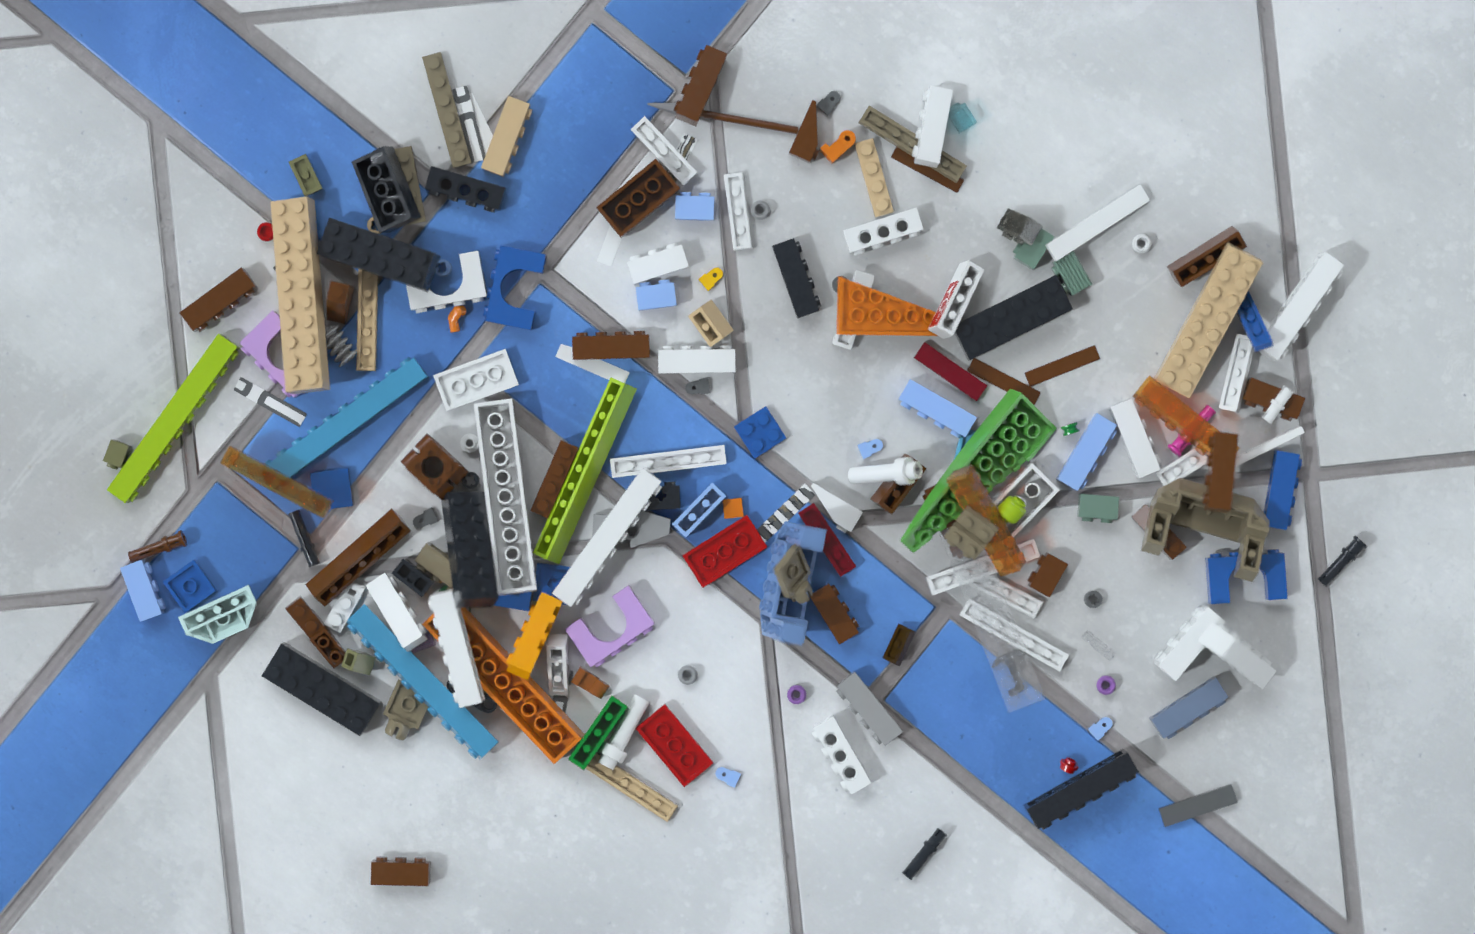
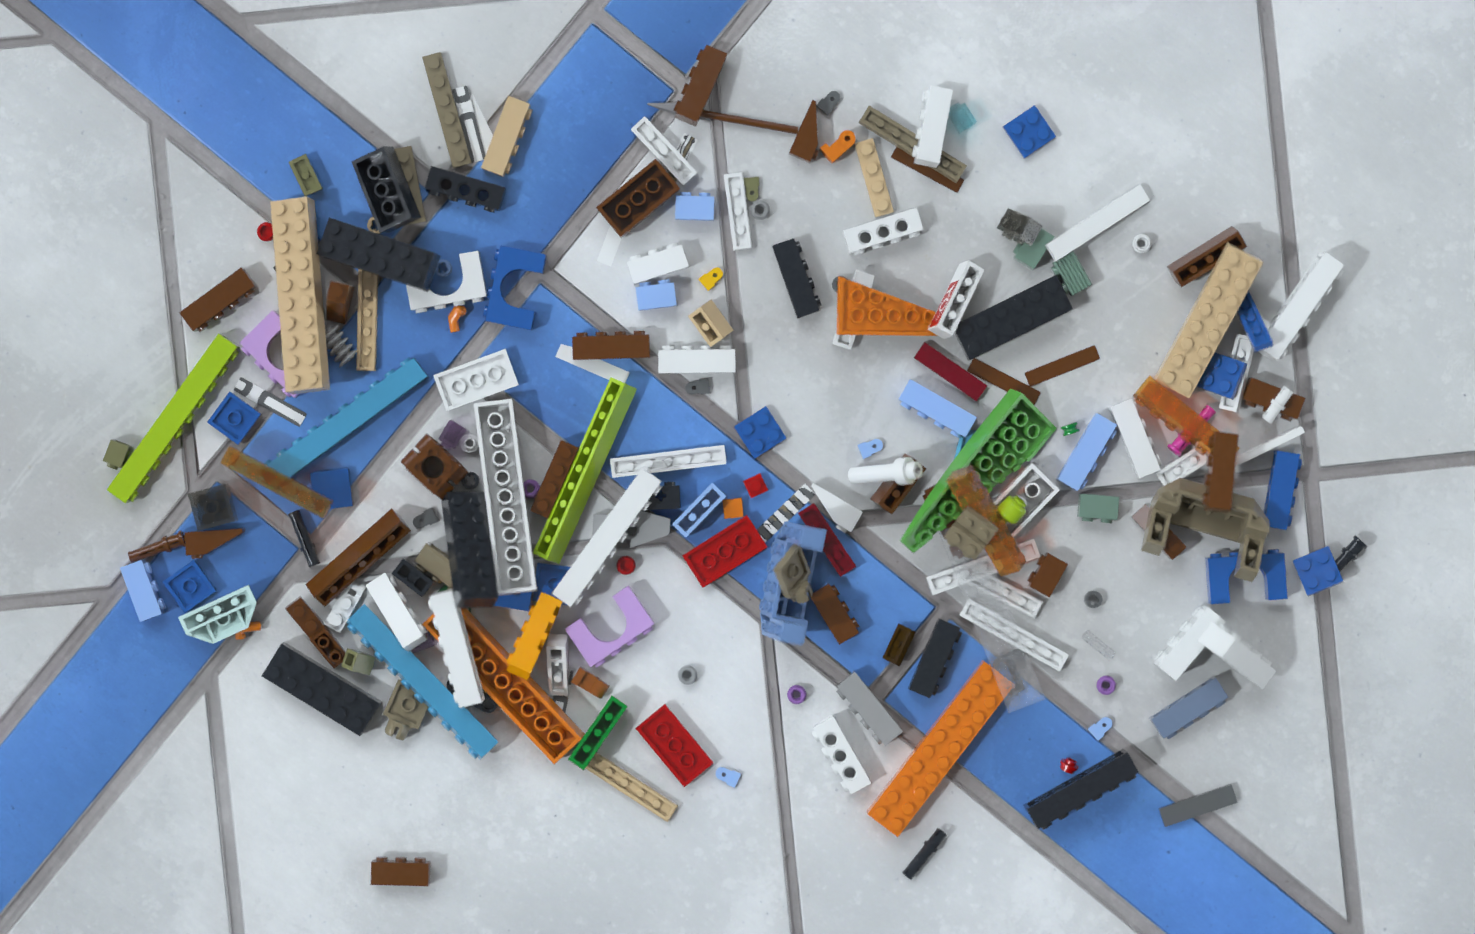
(204, 542): none -> reddish brown slope
(212, 507): none -> clear smoke brick
(234, 418): none -> blue plate
(253, 626): none -> orange arm
(452, 435): none -> clear purple brick
(536, 488): none -> medium lavender plate
(613, 750): white piece -> none
(625, 565): none -> red plate
(751, 184): none -> olive piece
(755, 485): none -> red plate
(934, 658): none -> black brick
(937, 751): none -> orange brick
(1029, 131): none -> blue plate
(1222, 376): none -> blue plate
(1318, 571): none -> blue plate

